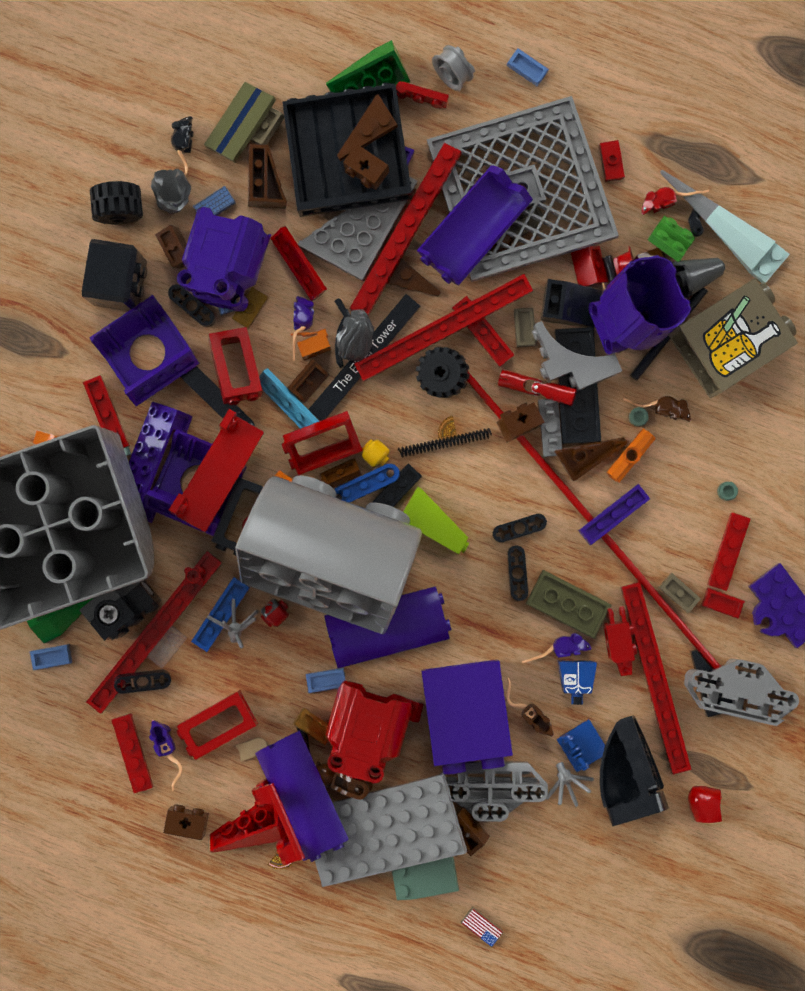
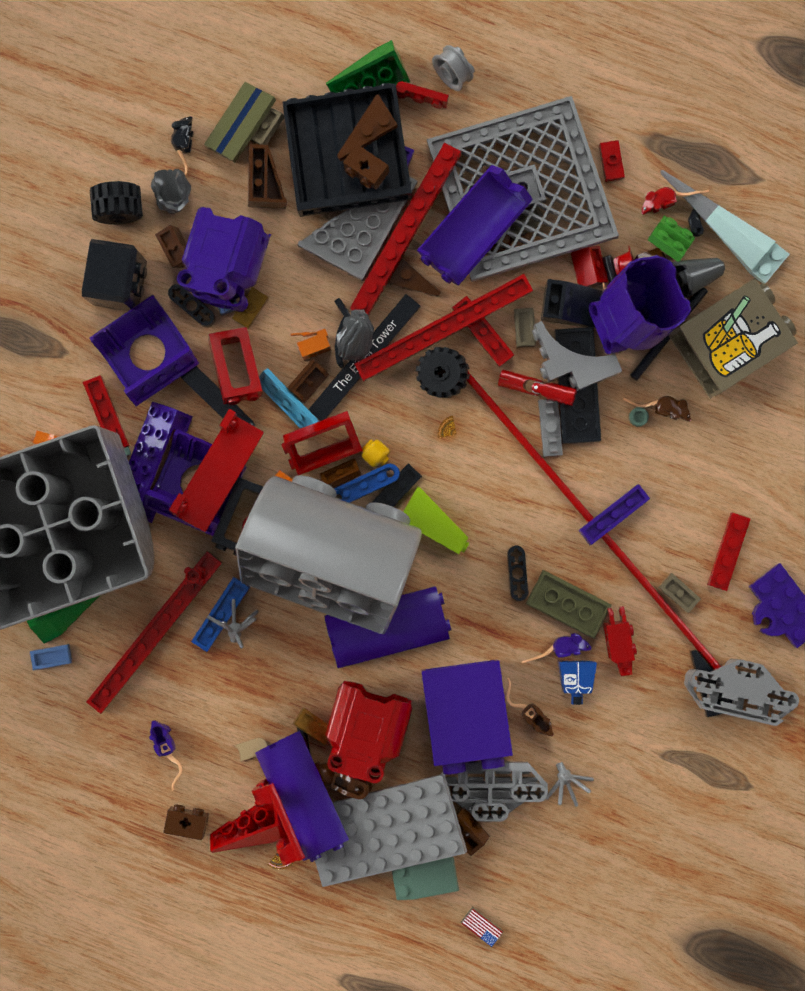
(119, 609): black piece -> none
(128, 687): black beam -> none
(132, 753): red plate -> none
(167, 647): clear plate -> none
(217, 202): medium blue tile -> none
(235, 699): red piece -> none
(274, 612): red head -> none
(298, 263): red plate -> none
(302, 317): dark purple animal -> none
(325, 680): medium blue tile -> none
(416, 711): red plate -> none
(441, 442): black piece -> none
(527, 67): medium blue tile -> none
(530, 420): reddish brown brick -> none
(531, 519): black beam -> none
(582, 745): blue hinge -> none
(583, 458): reddish brown wing -> none
(630, 775): black panel -> none
(638, 446): orange piece -> none
(656, 678): red plate -> none
(705, 804): red piece -> none
(723, 603): red tile -> none
(727, 491): sand green tile -> none

